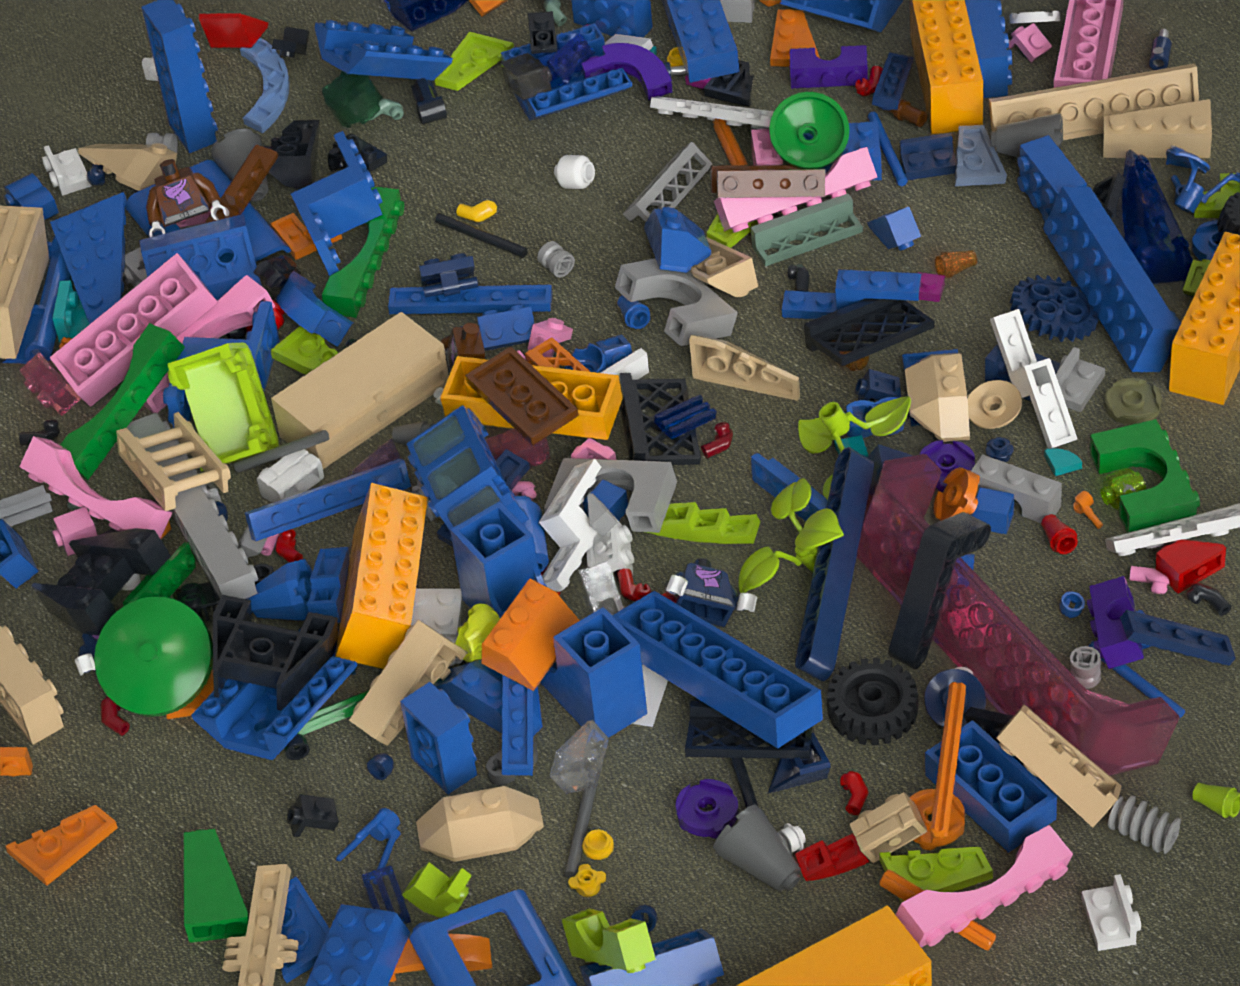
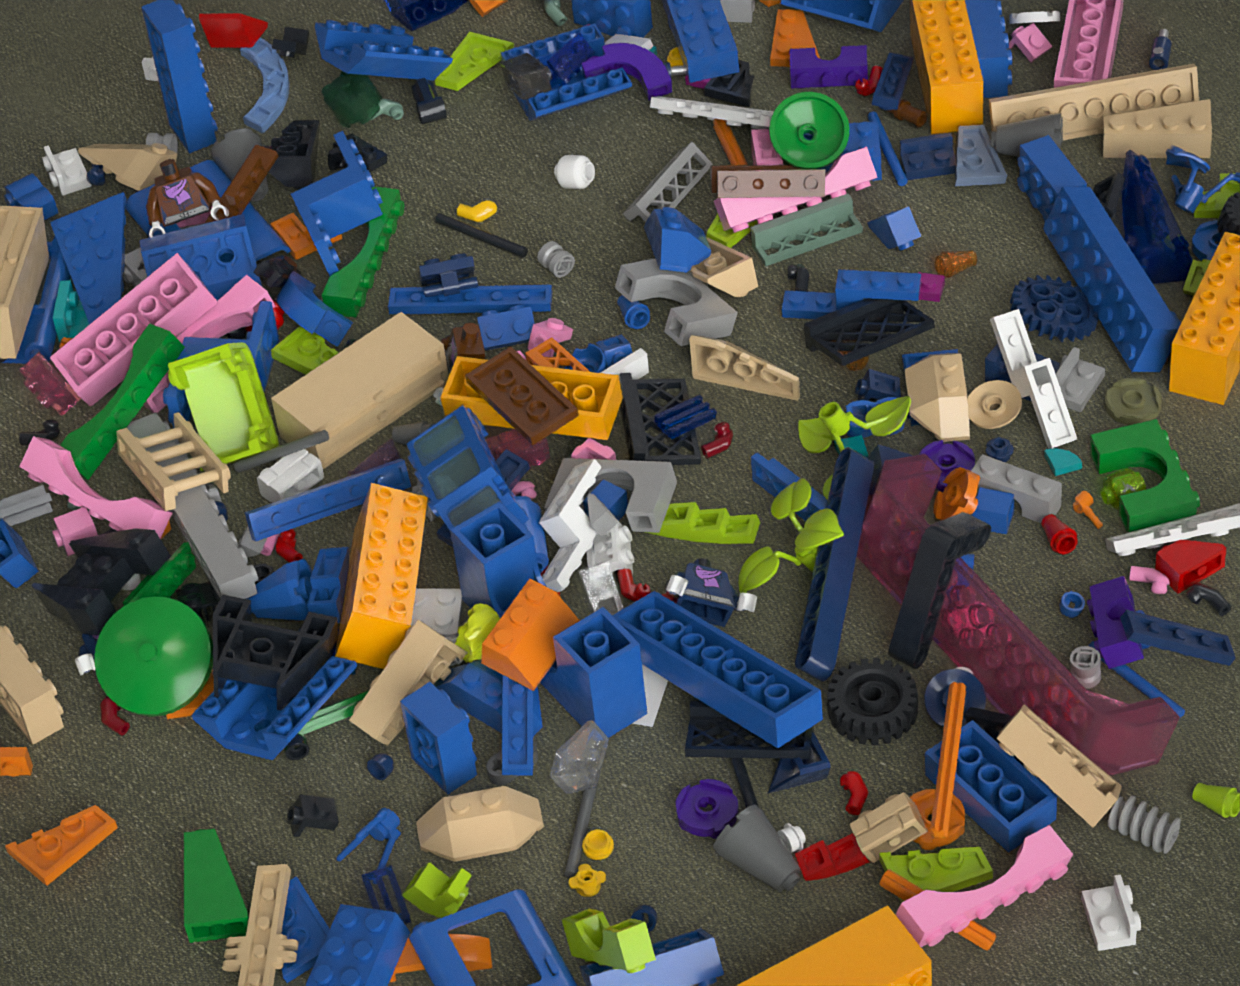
(542, 32): black slope -> none

